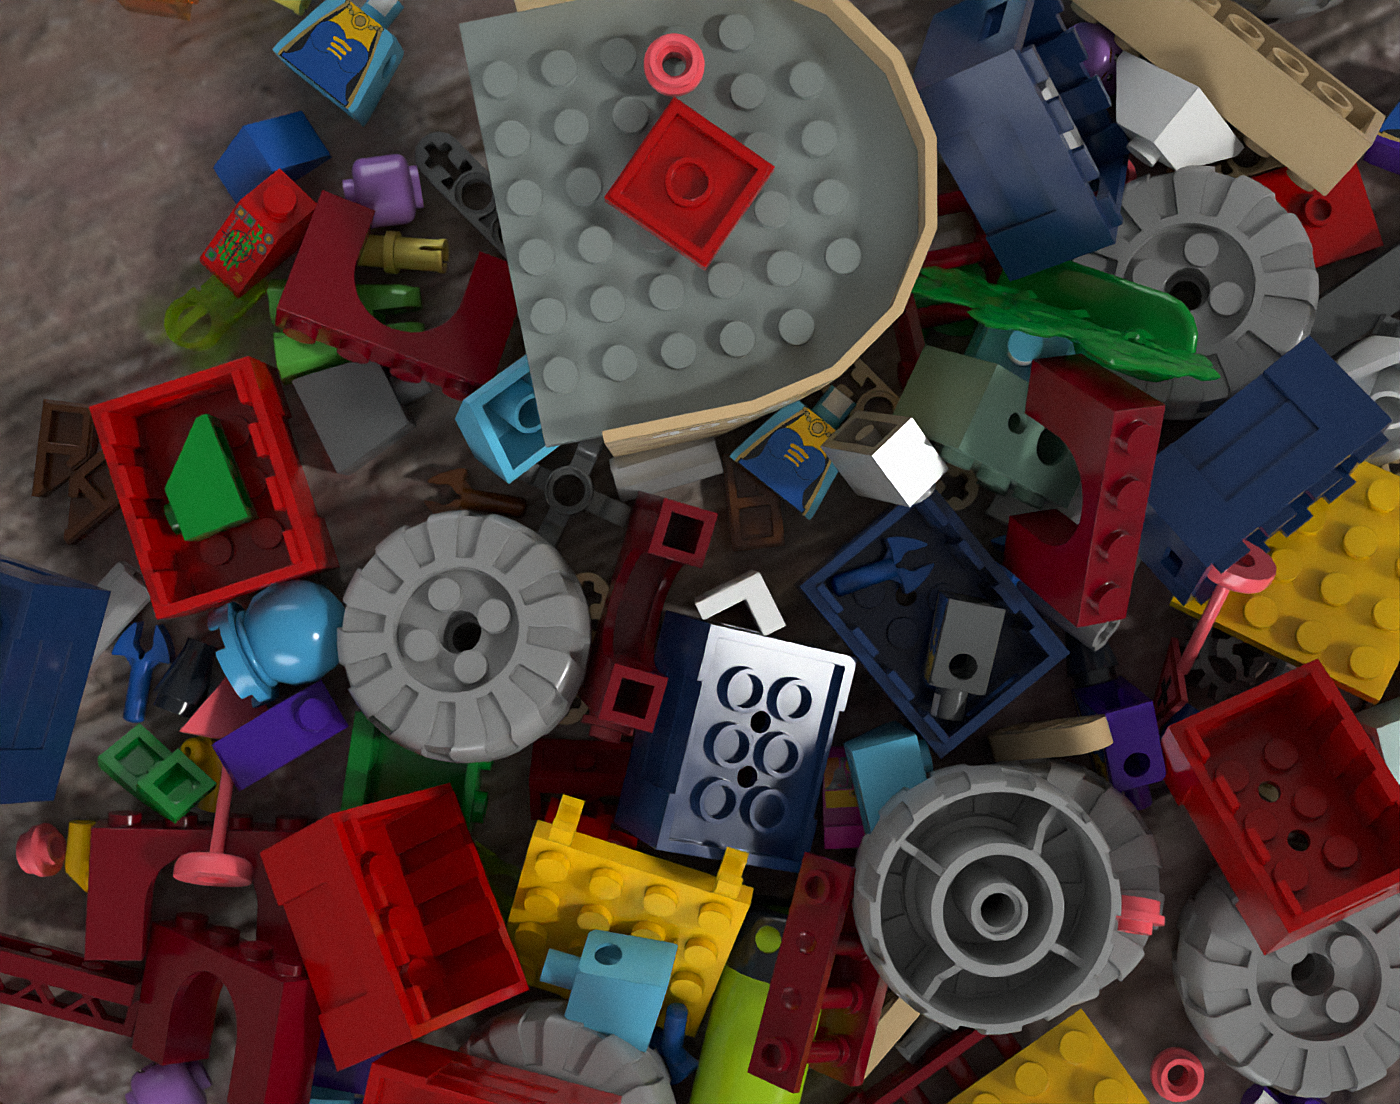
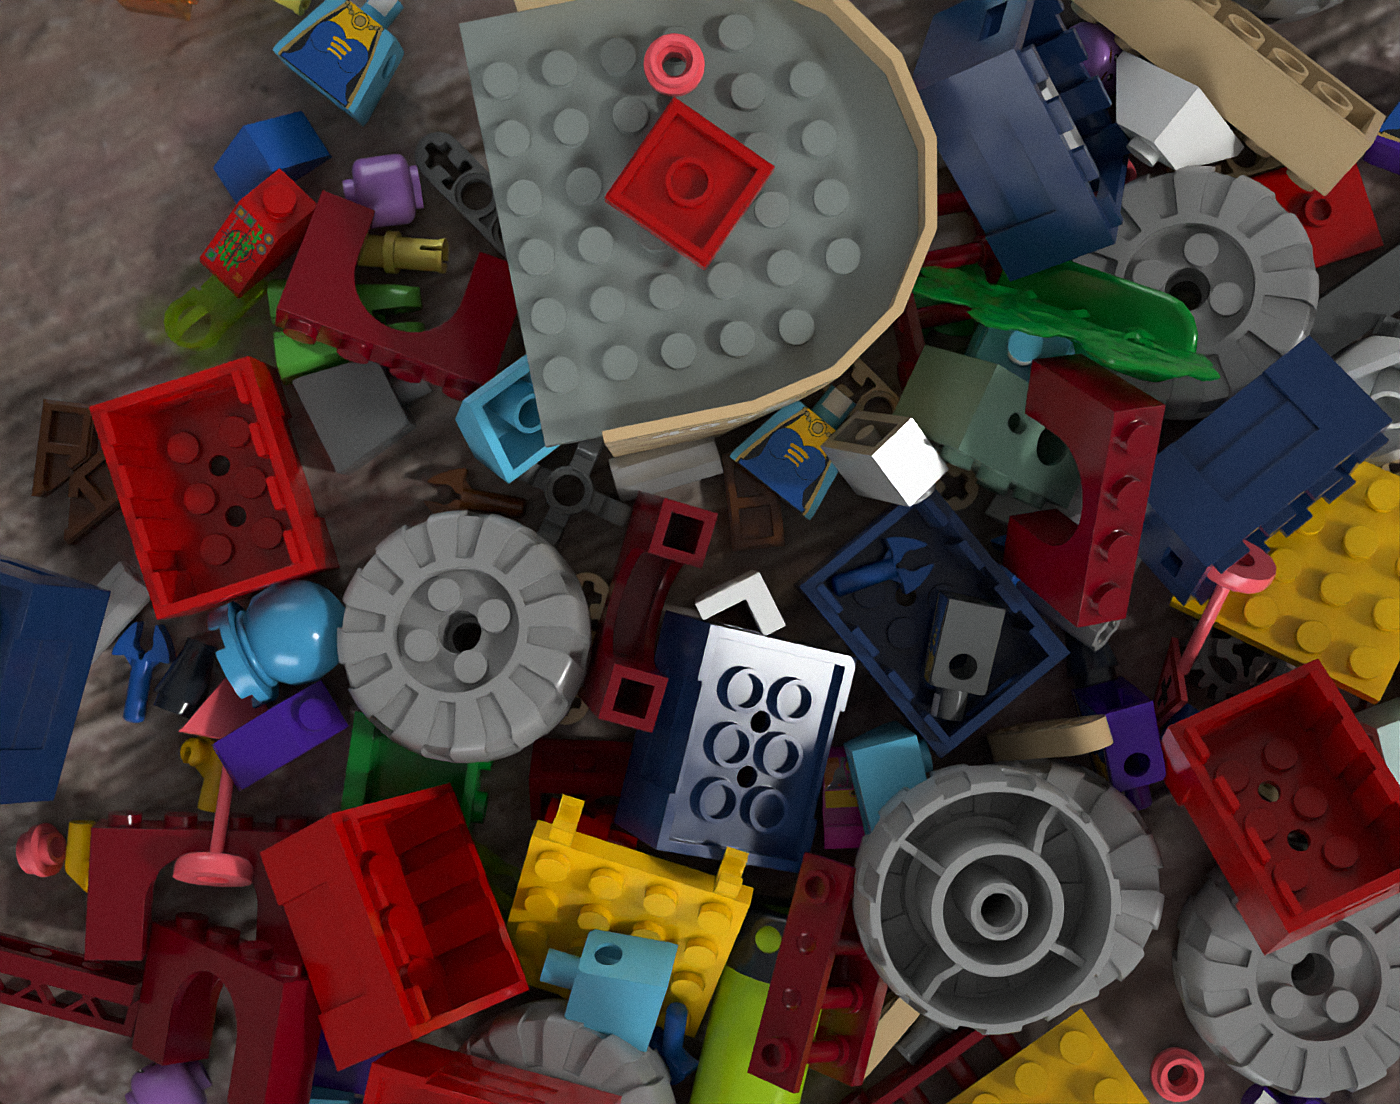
(155, 775): green slope -> none
(207, 485): green slope -> none
(604, 729): coral plate -> none
(1139, 915): coral plate -> none

